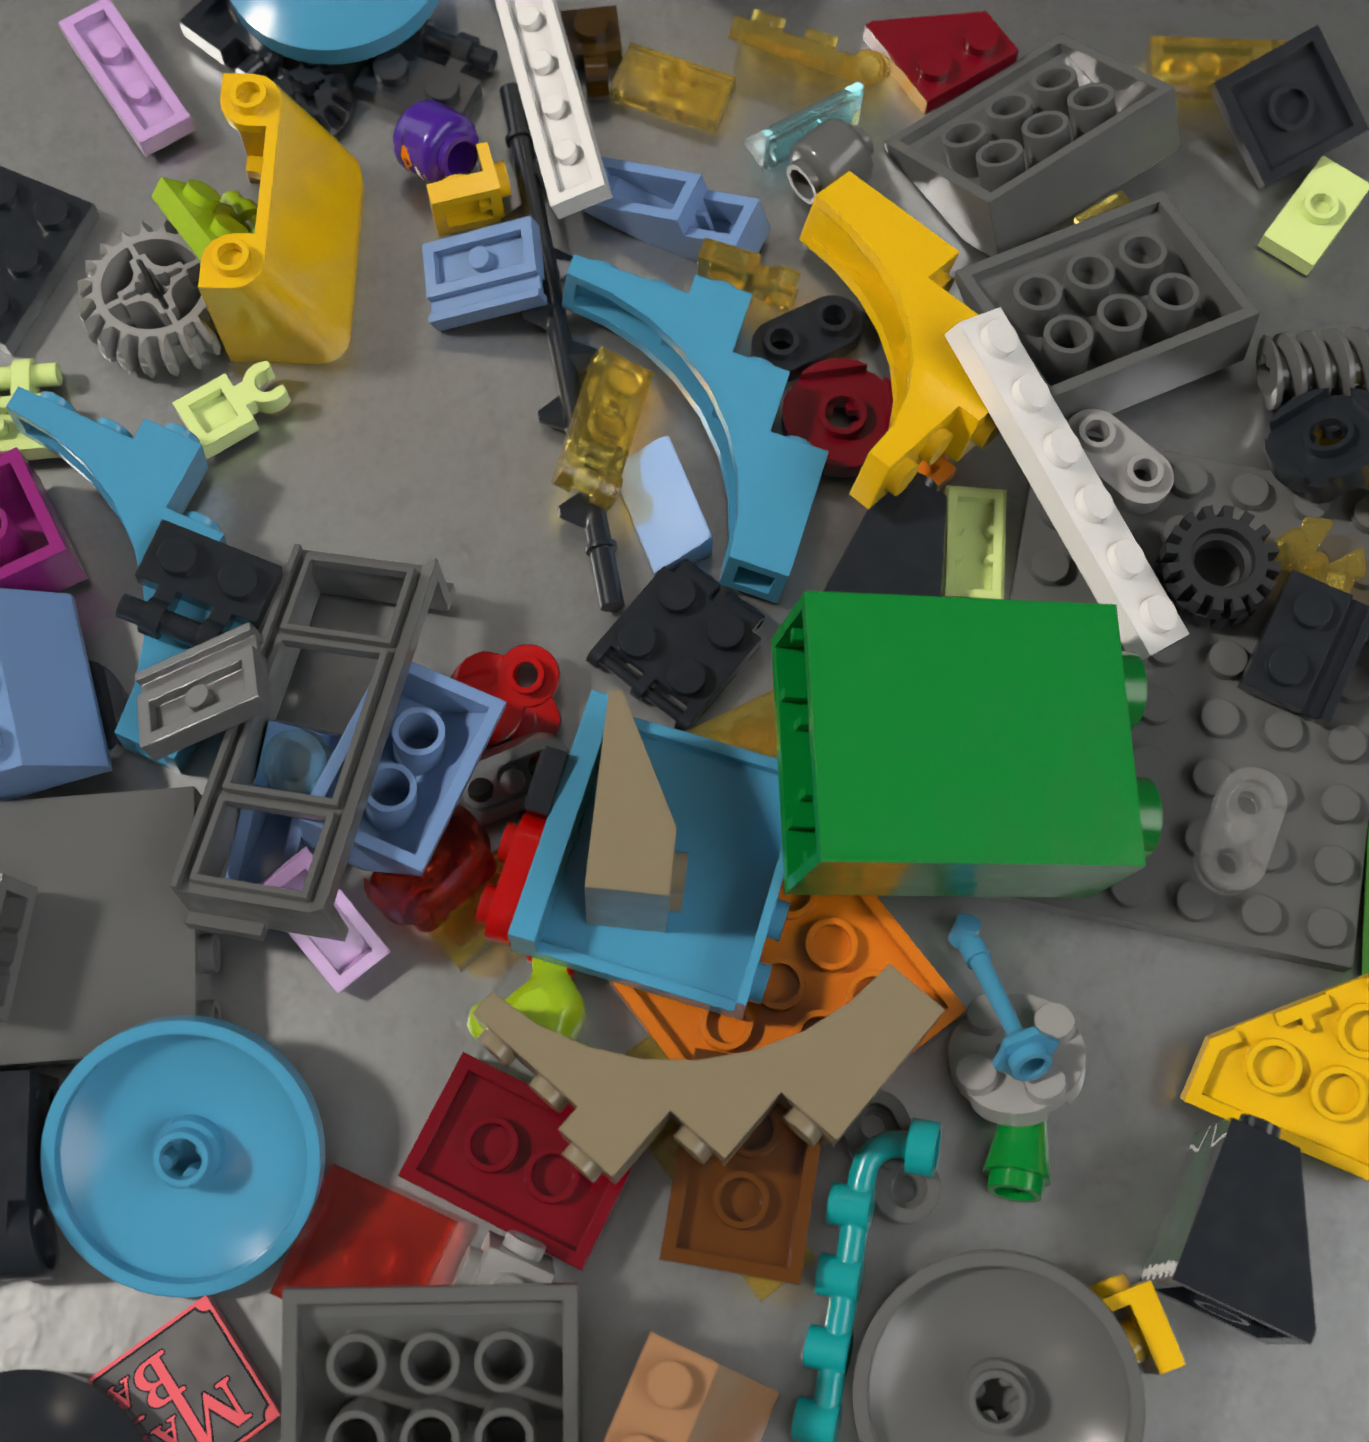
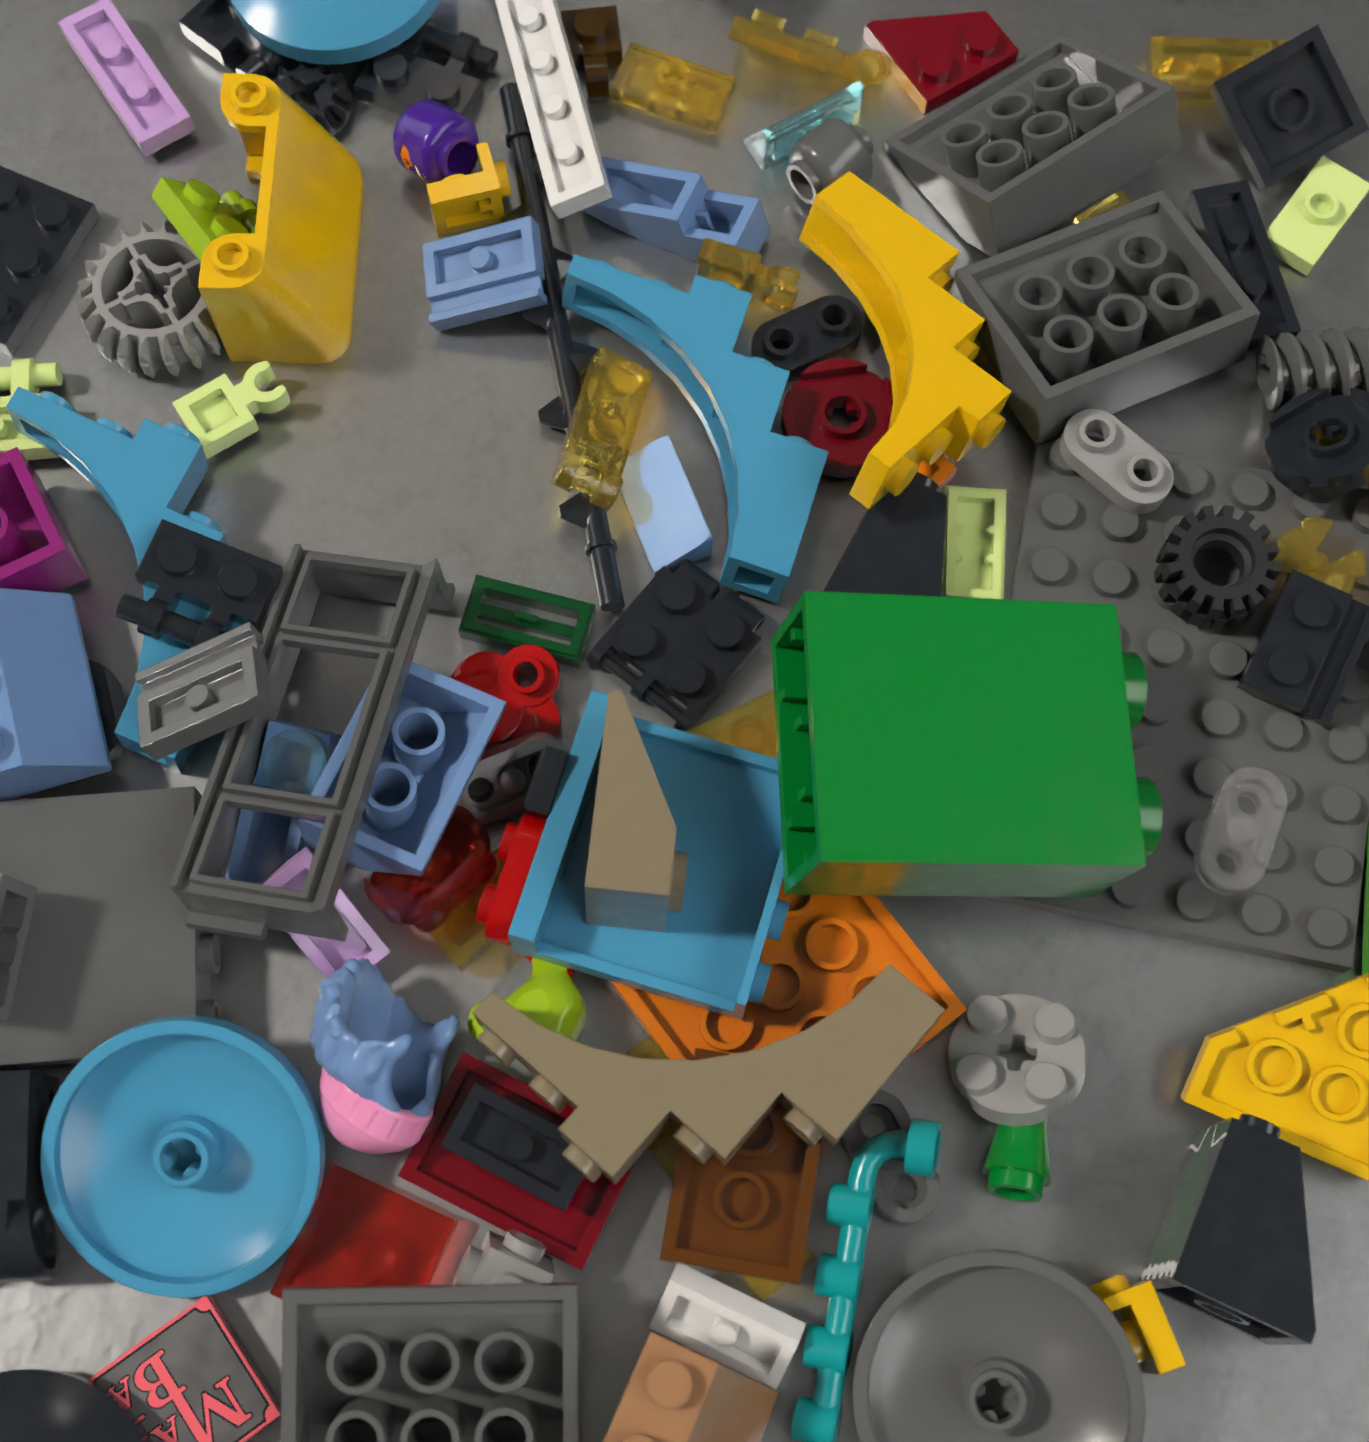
(375, 1061): none -> medium blue hair
(514, 1147): none -> black plate
(532, 598): none -> dark green tile
(727, 1326): none -> white plate
(1024, 1051): dark azure piece -> none
(1065, 481): white plate -> none
(1236, 235): none -> black plate

